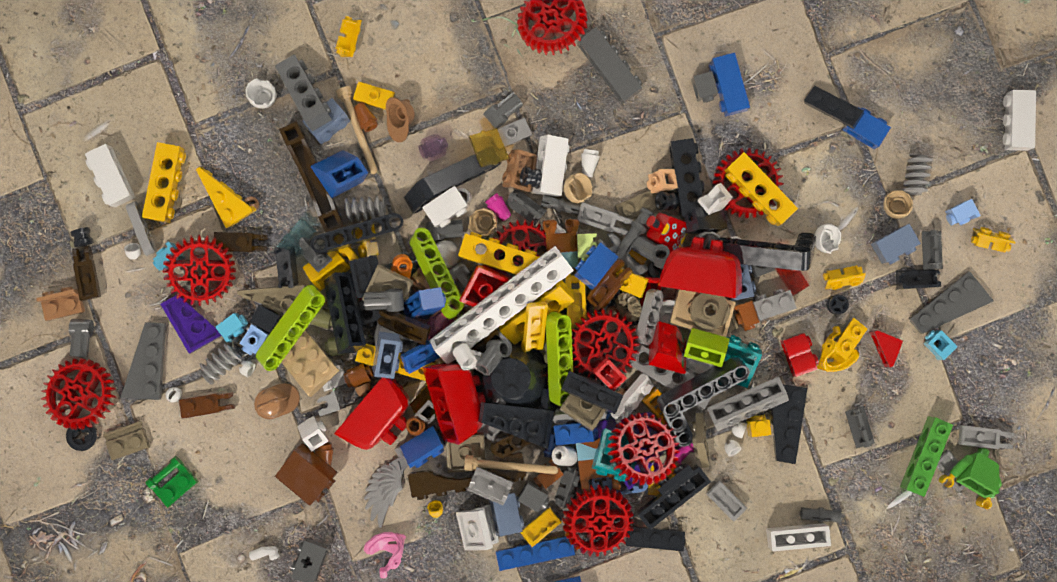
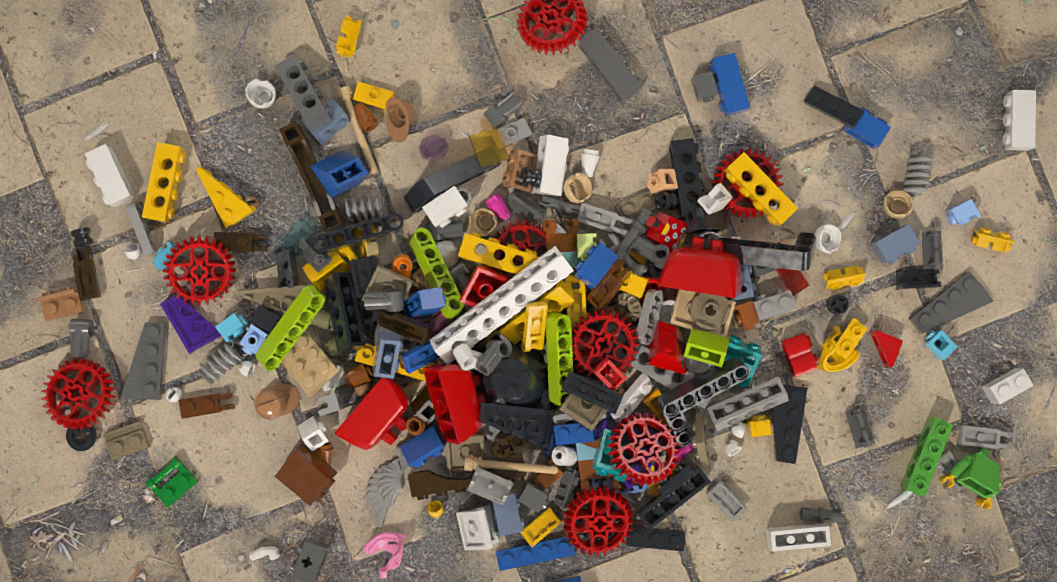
(1007, 386): none -> white brick

